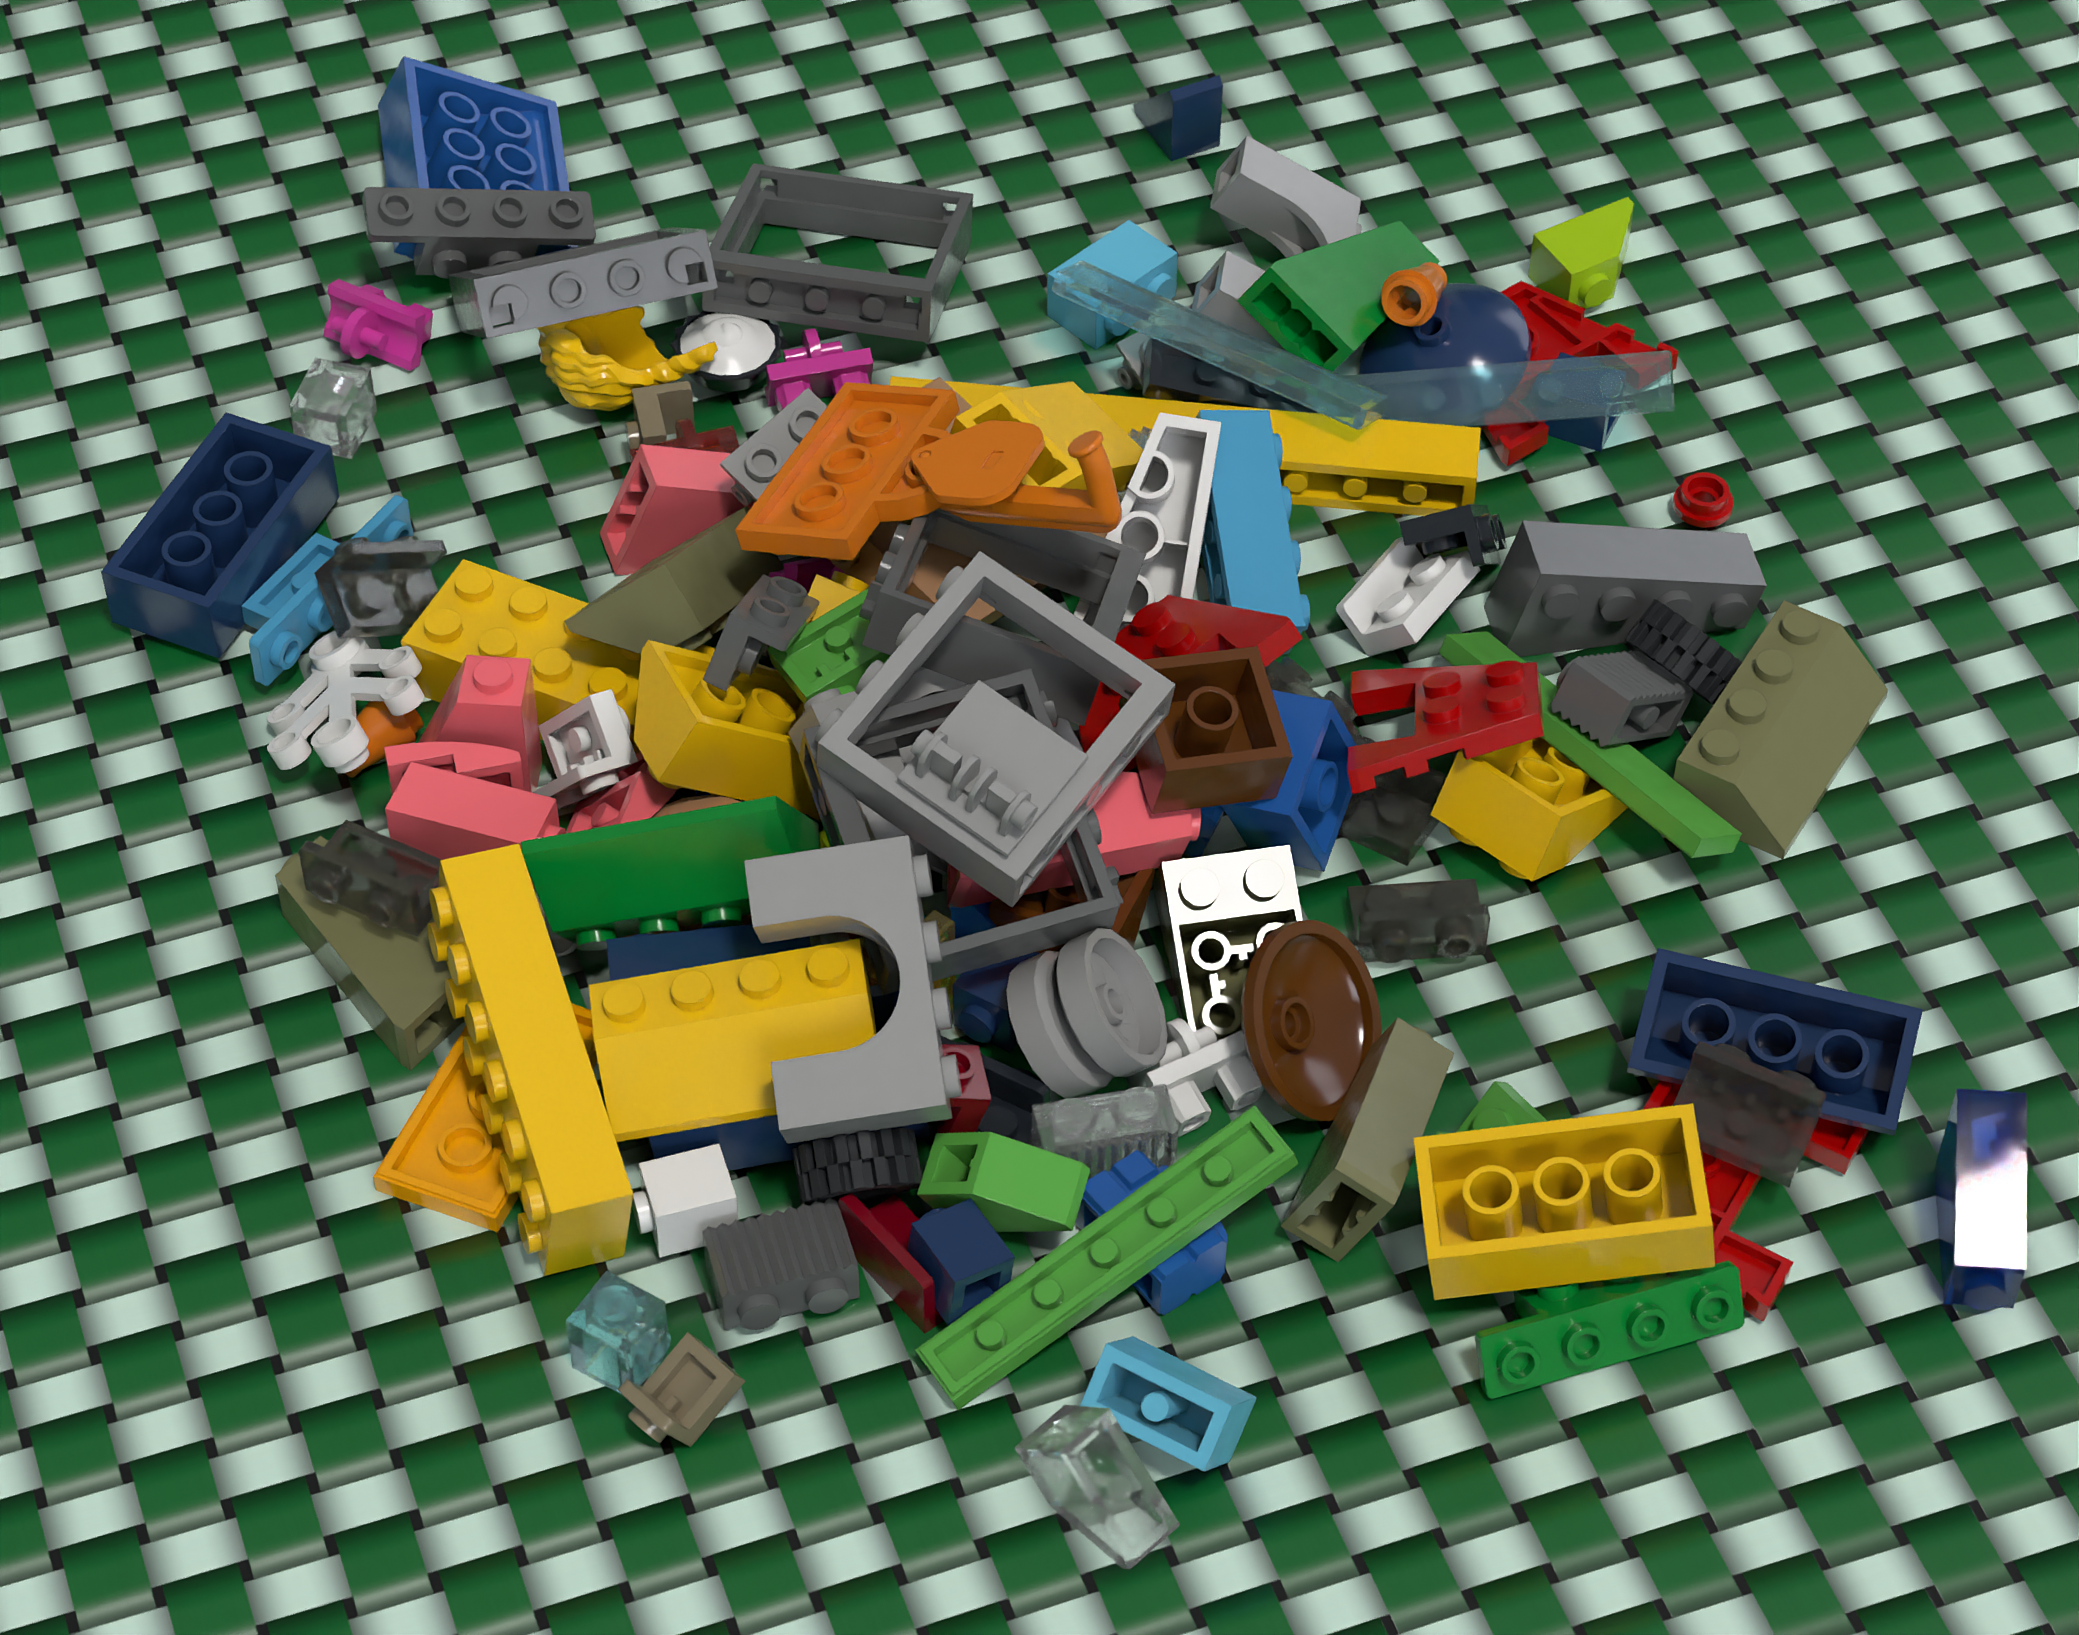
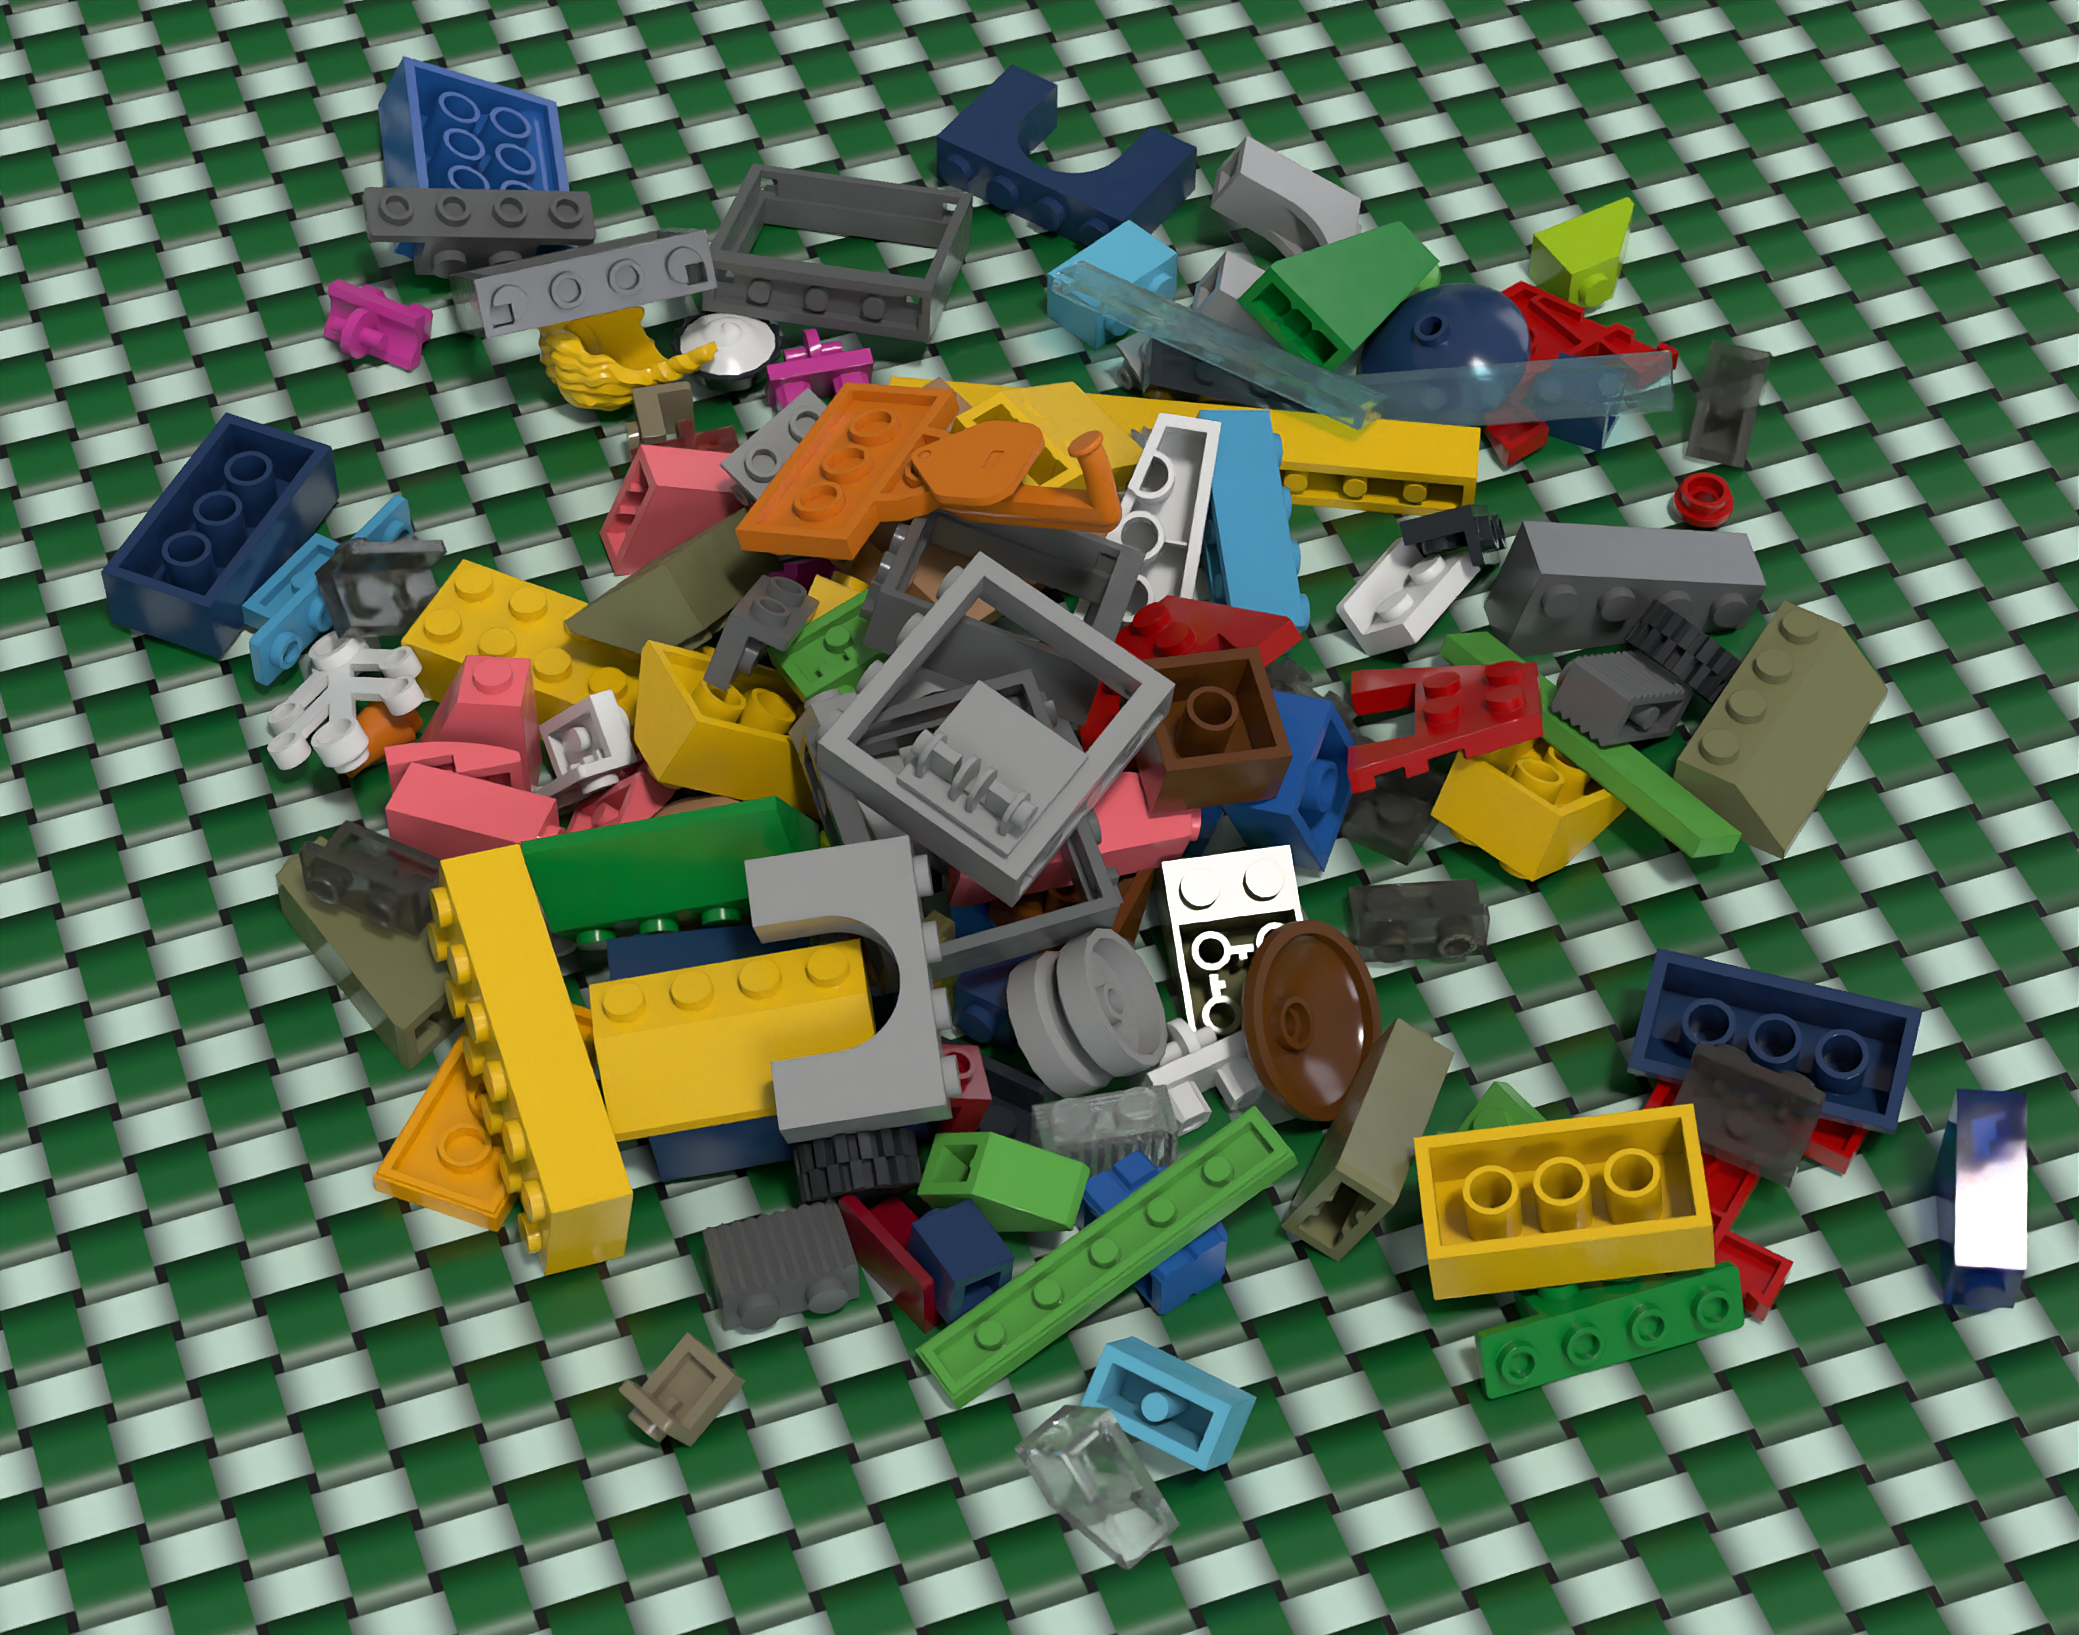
(334, 405): clear brick -> none
(618, 1333): clear light blue brick -> none
(683, 1198): white brick -> none
(988, 153): none -> dark blue arch
(1184, 118): dark blue slope -> none
(1413, 293): orange cone -> none
(1729, 404): none -> clear smoke slope

